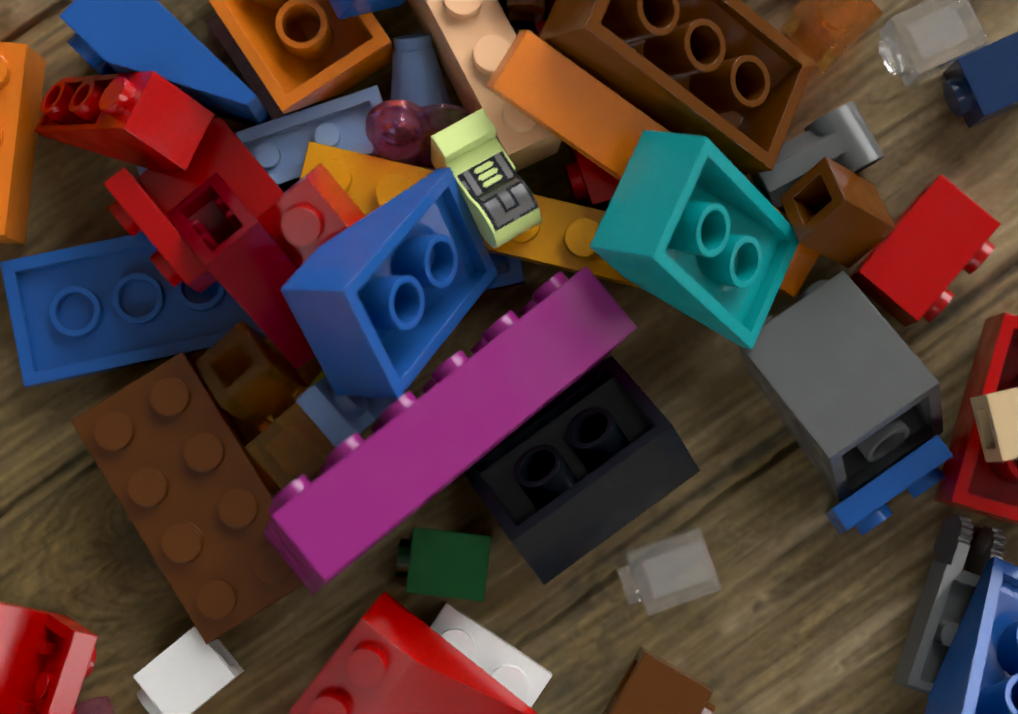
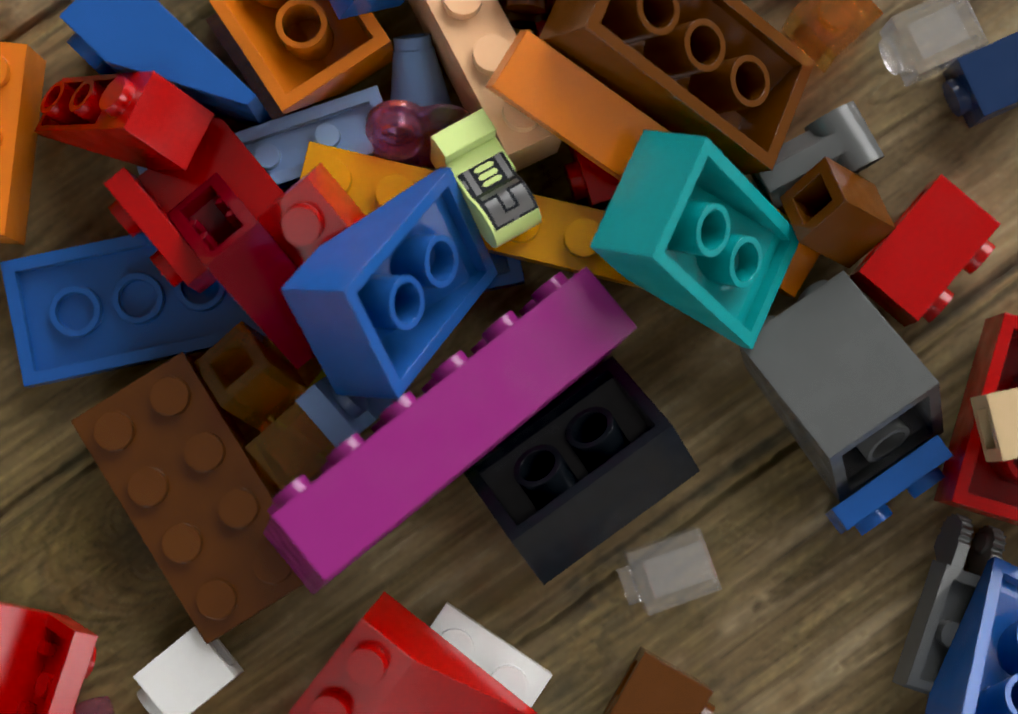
(445, 563): dark green brick -> none

